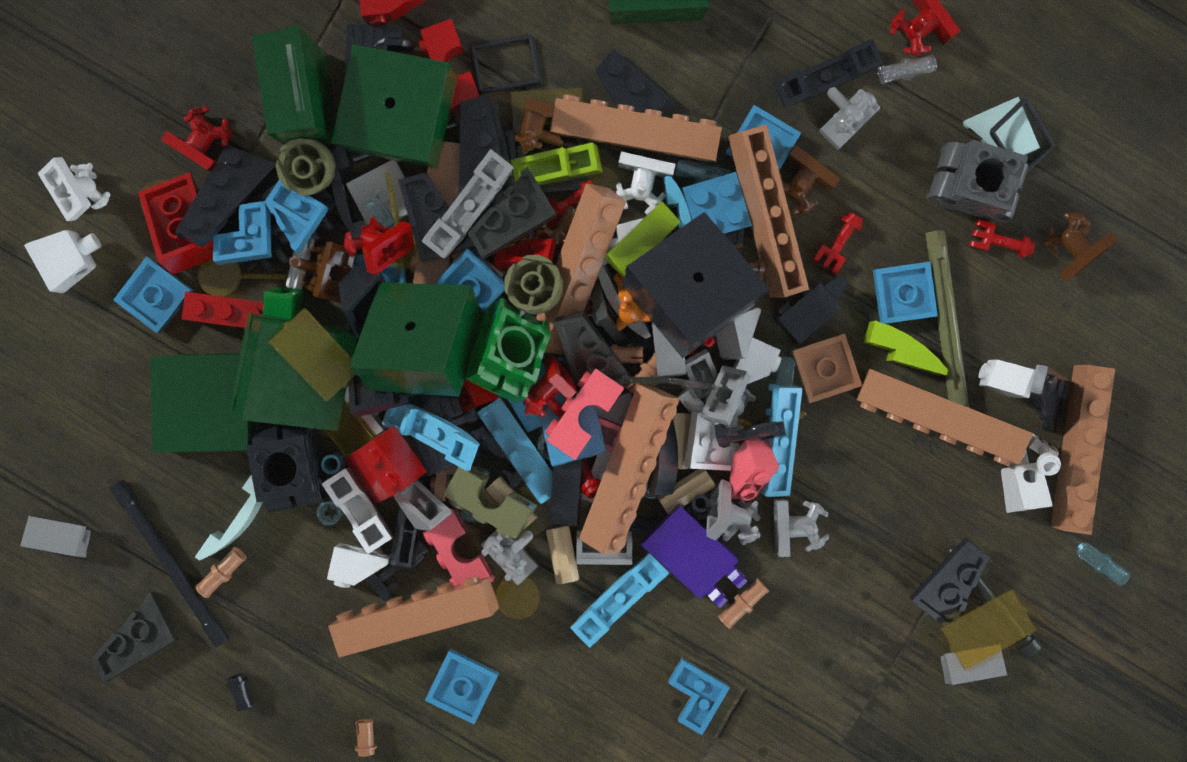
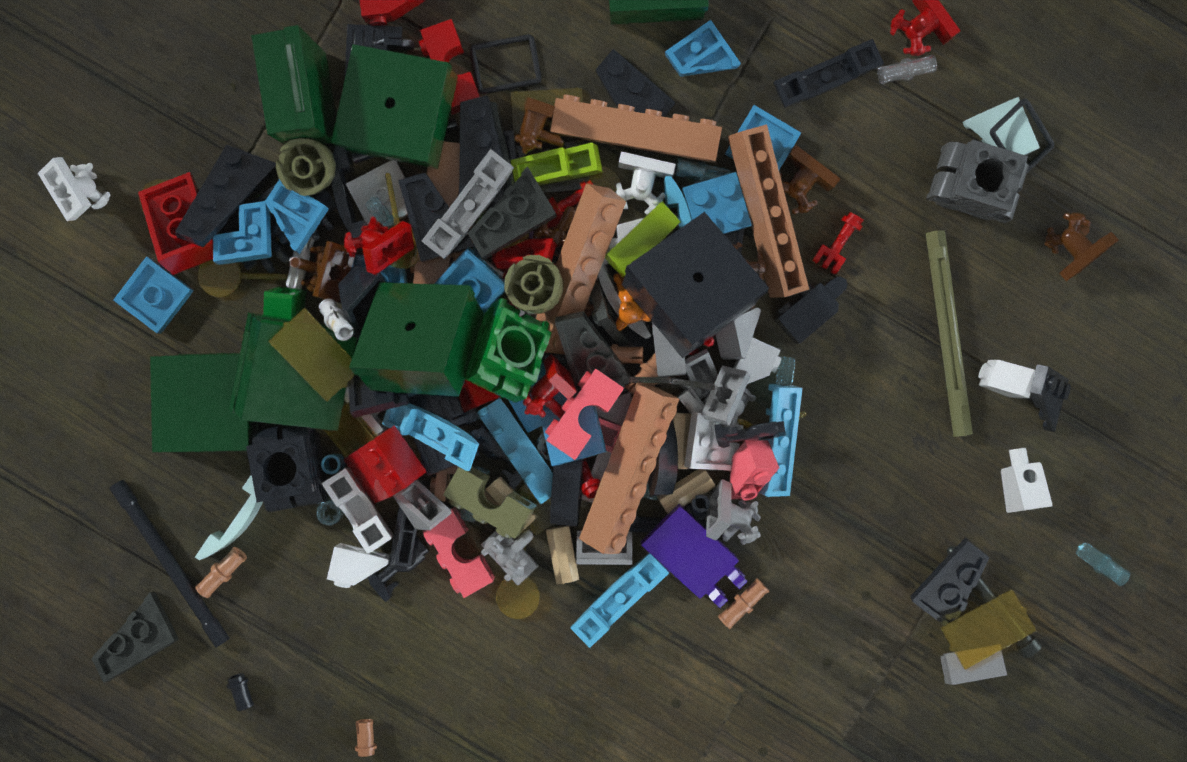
(56, 537): light grey hinge -> none
(63, 258): white torso -> none
(200, 138): red piece -> none
(218, 309): red arch -> none
(335, 319): none -> white pin
(413, 616): nougat brick -> none
(462, 686): dark azure plate -> none
(702, 52): none -> dark azure wing
(704, 691): dark azure plate -> none
(796, 526): light grey piece -> none
(826, 368): nougat plate -> none
(850, 117): light grey piece -> none
(903, 348): lime slope -> none
(905, 292): dark azure plate -> none
(944, 416): nougat brick -> none
(1024, 247): red hinge -> none
(1048, 461): white hinge -> none
(1082, 448): nougat brick -> none

